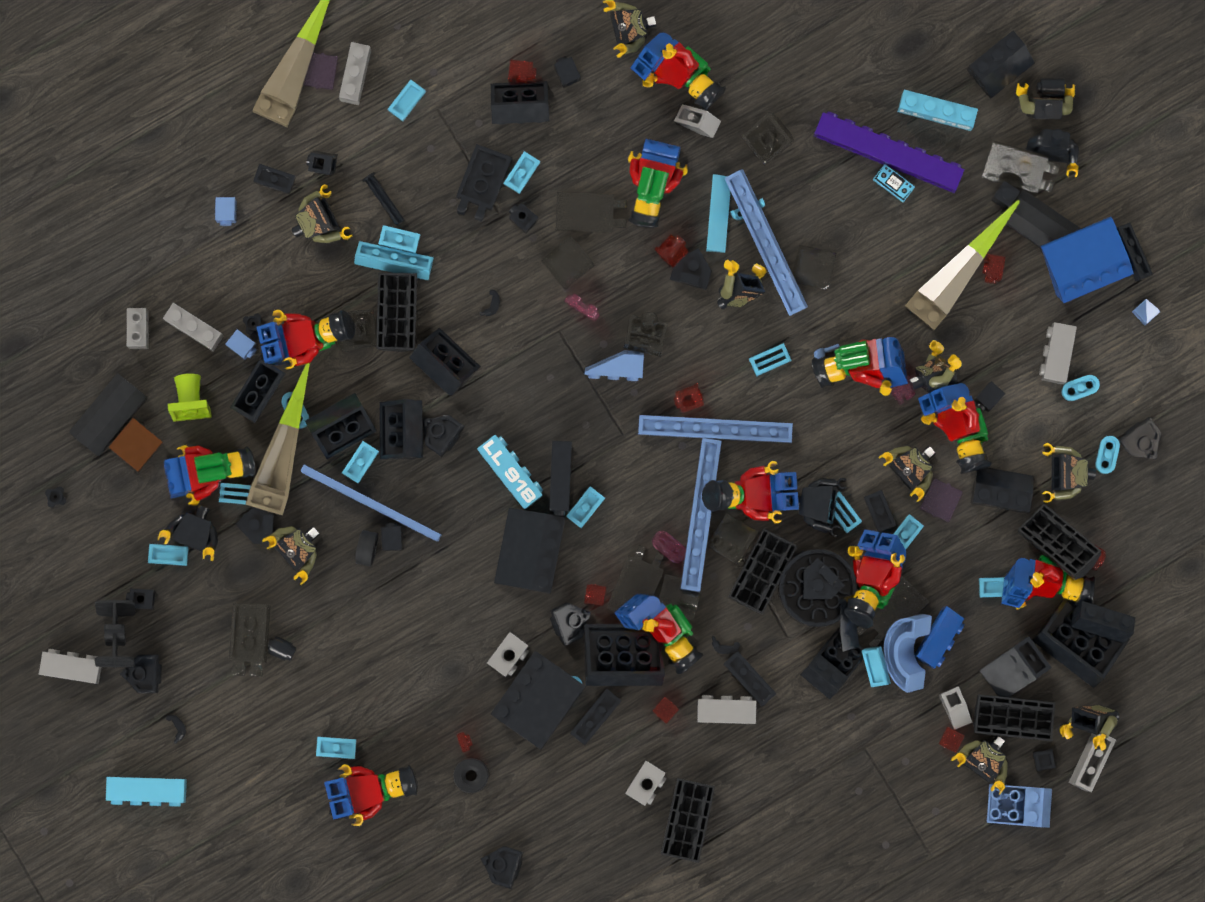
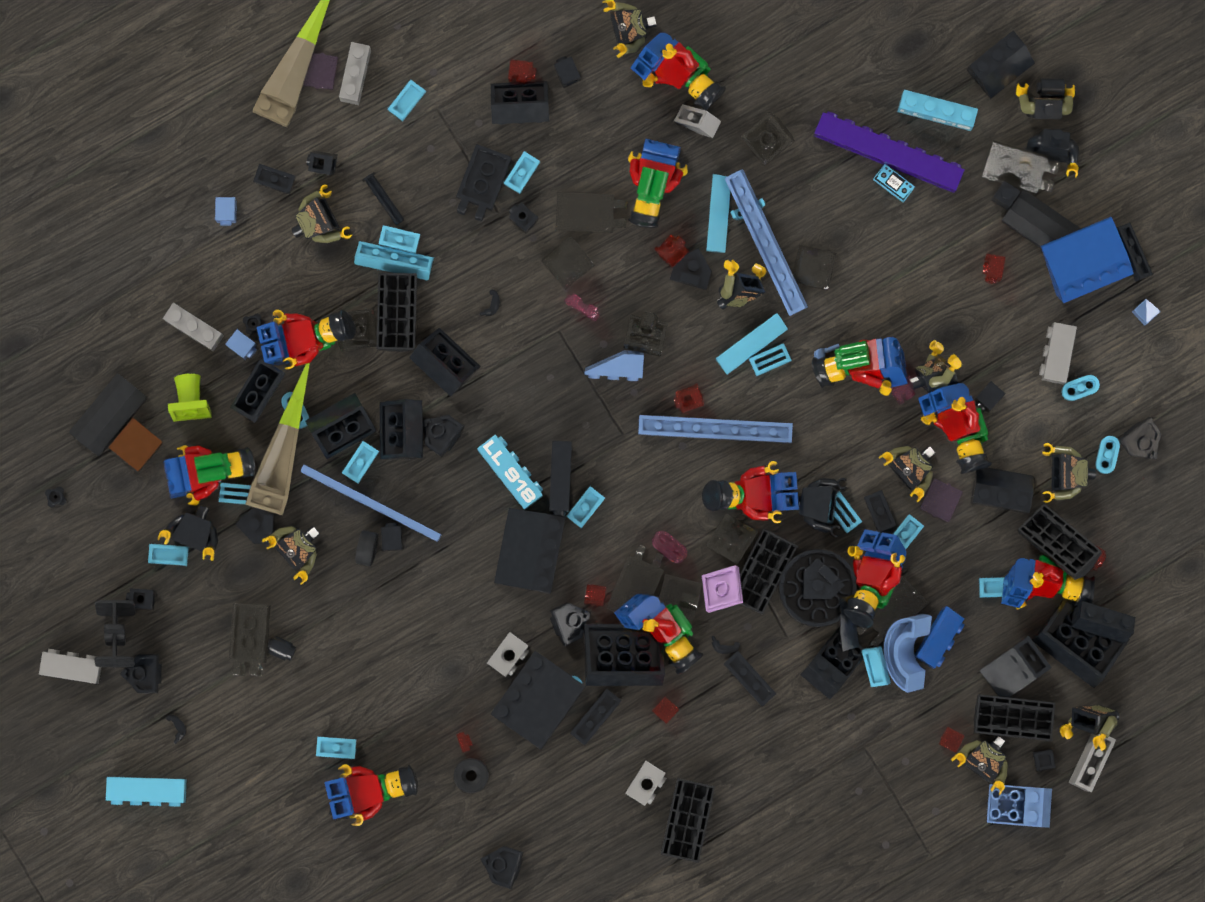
(137, 328): light grey brick -> none
(700, 517): medium blue plate -> none
(722, 588): none -> lavender tile
(726, 710): light grey brick -> none
(751, 343): none -> medium azure slope
(940, 293): dark tan plate -> none
(955, 707): light grey slope -> none

